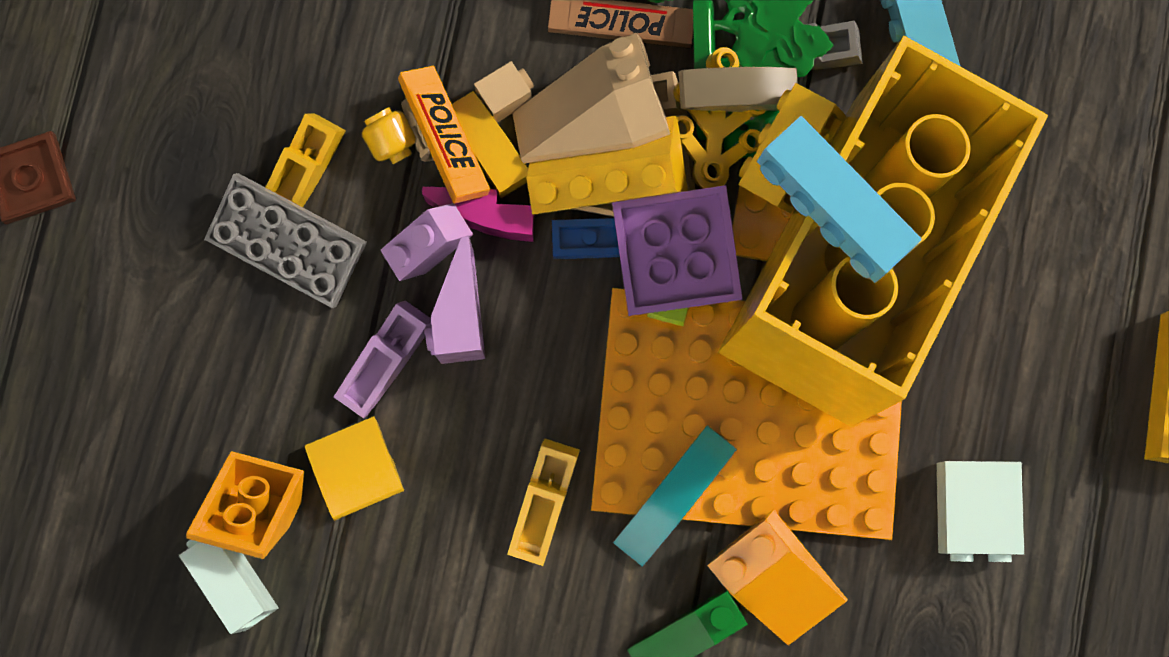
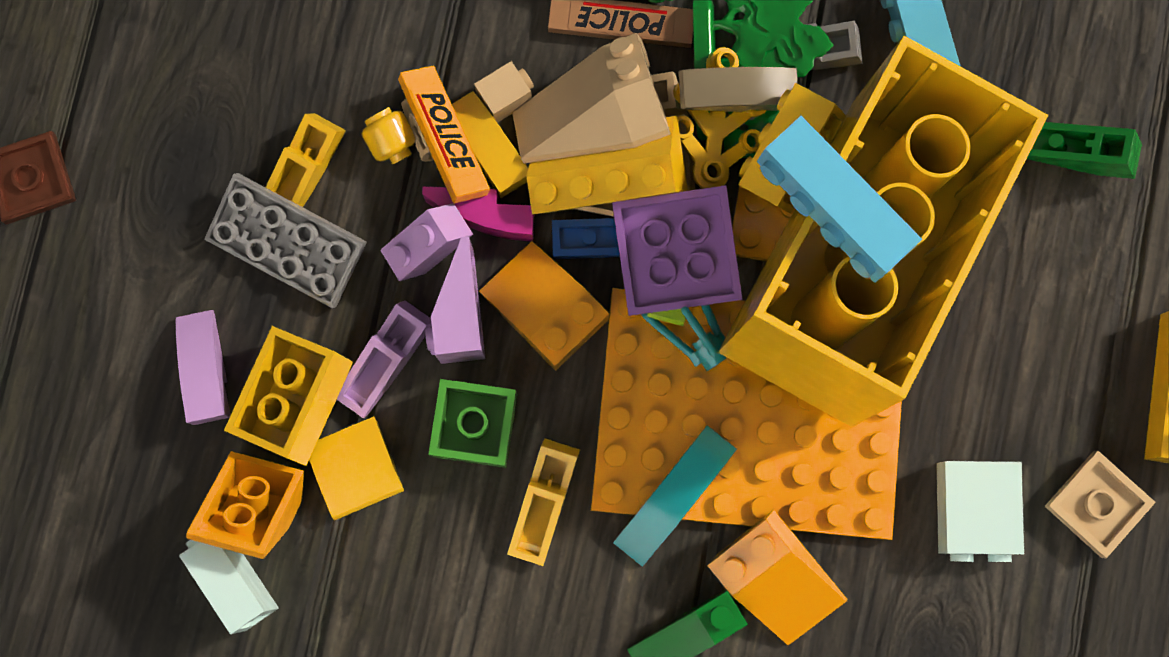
(201, 368): none -> lavender slope
(288, 395): none -> yellow brick
(473, 423): none -> bright green brick
(545, 305): none -> light orange slope
(706, 346): none -> teal plant
(1088, 149): none -> green slope
(1100, 504): none -> tan plate

